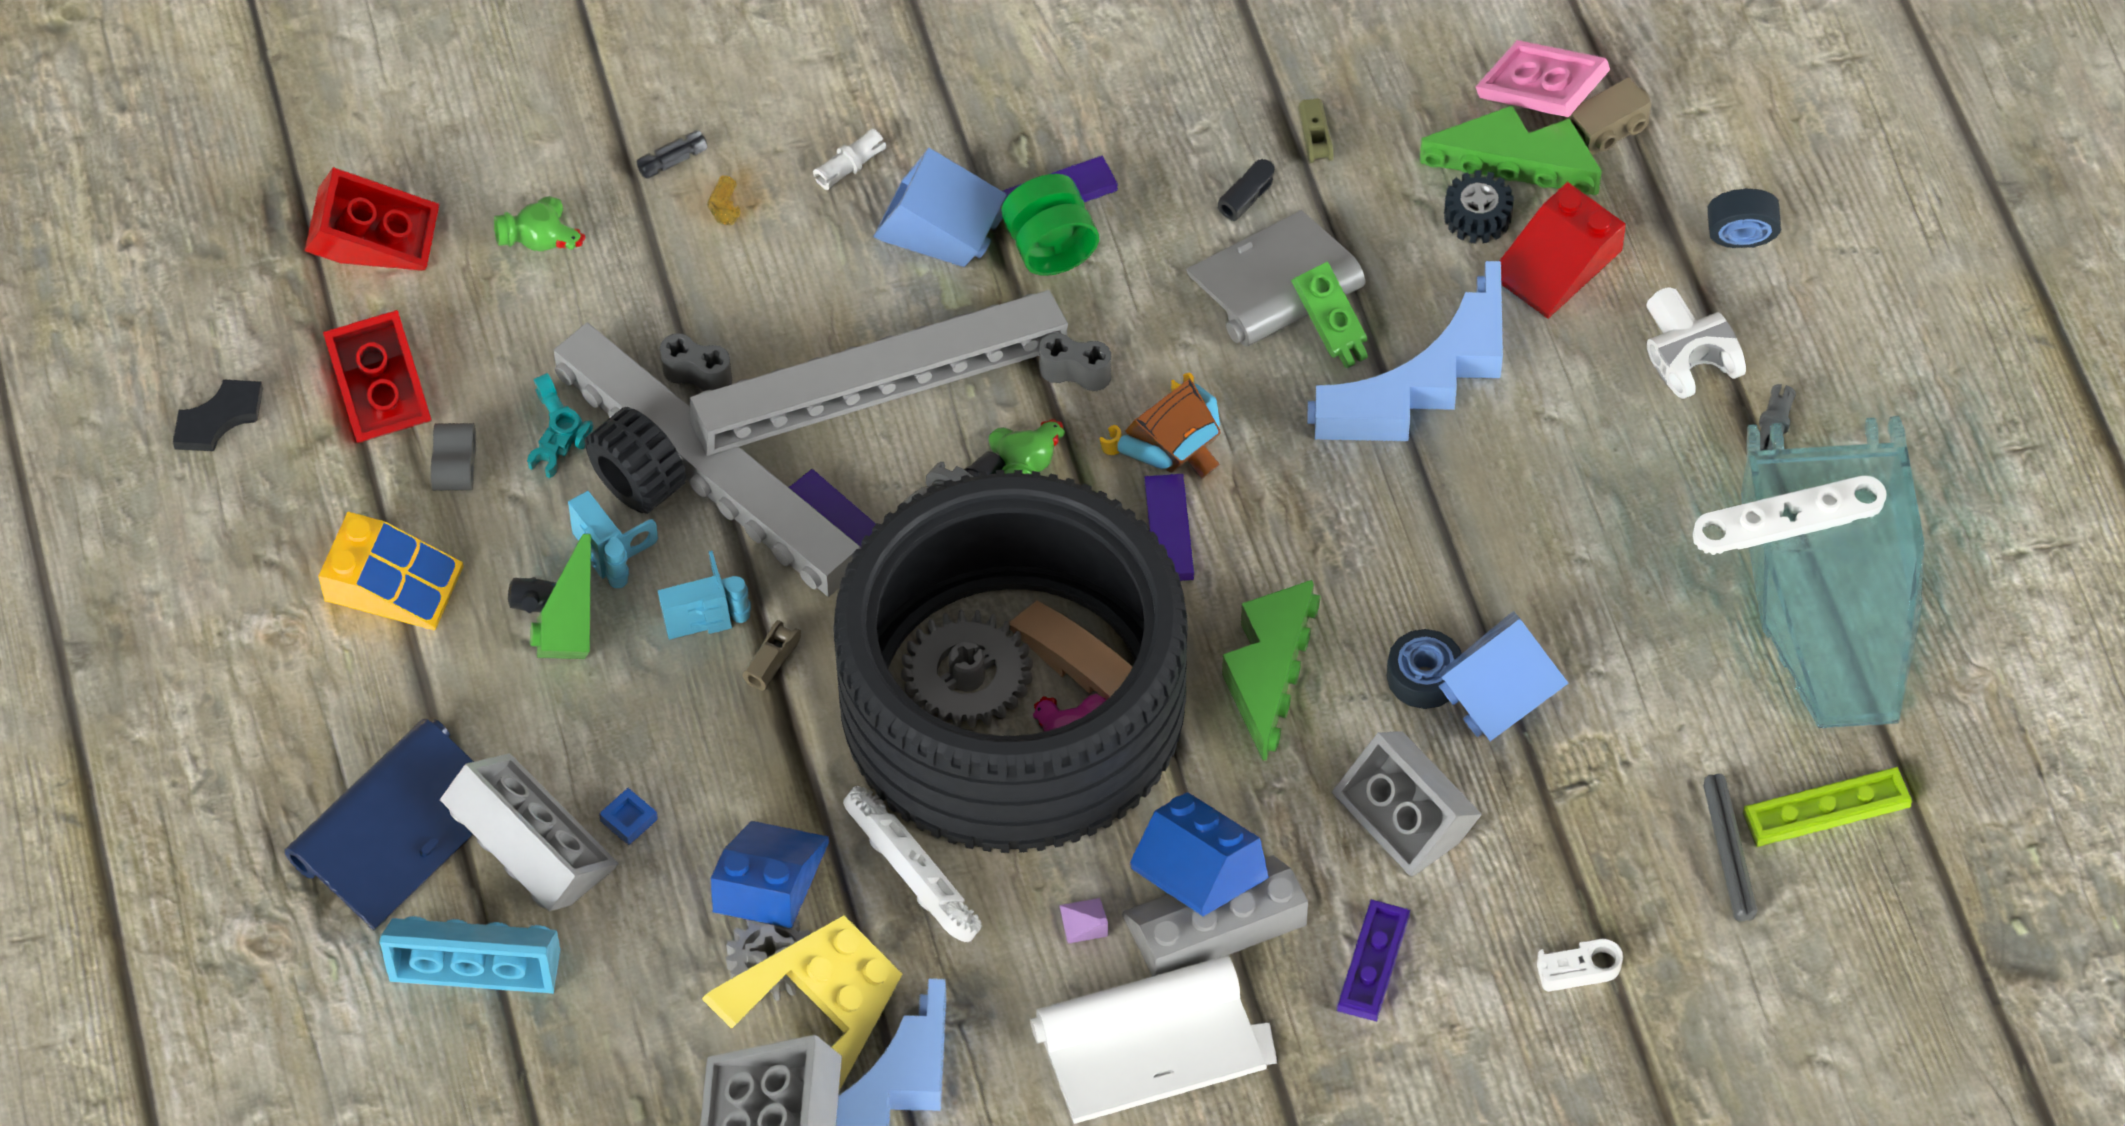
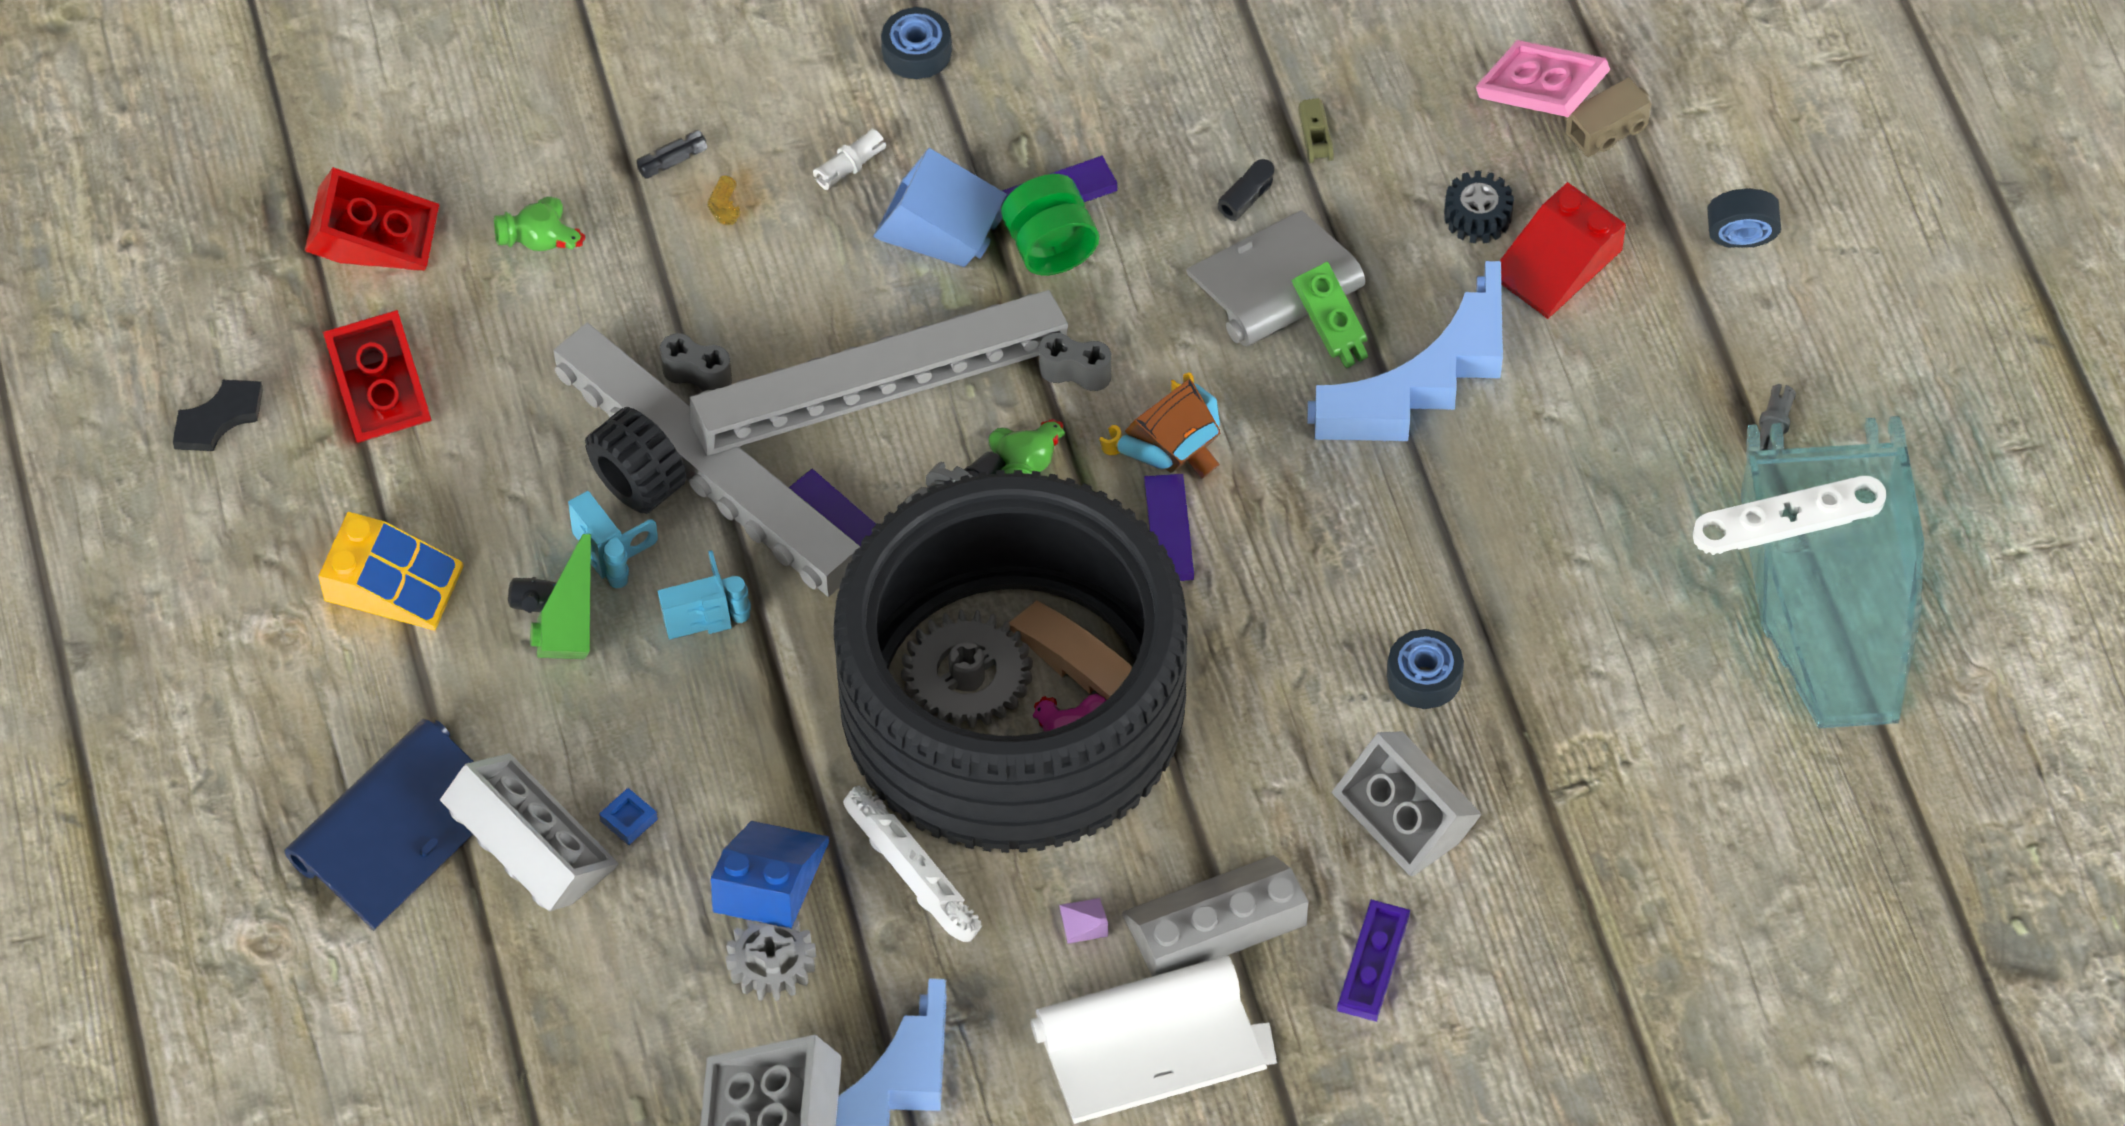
(453, 456): dark grey axle -> none
(471, 954): medium azure slope -> none
(563, 428): teal piece -> none
(770, 657): dark tan bar -> none
(835, 970): light yellow wing -> none
(916, 43): none -> black wheel
(1199, 854): blue slope -> none
(1262, 671): bright green slope -> none
(1501, 678): slope -> none
(1504, 147): bright green slope -> none
(1576, 967): white piece -> none
(1690, 343): white connector -> none
(1730, 847): dark grey axle -> none
(1827, 806): lime tile -> none

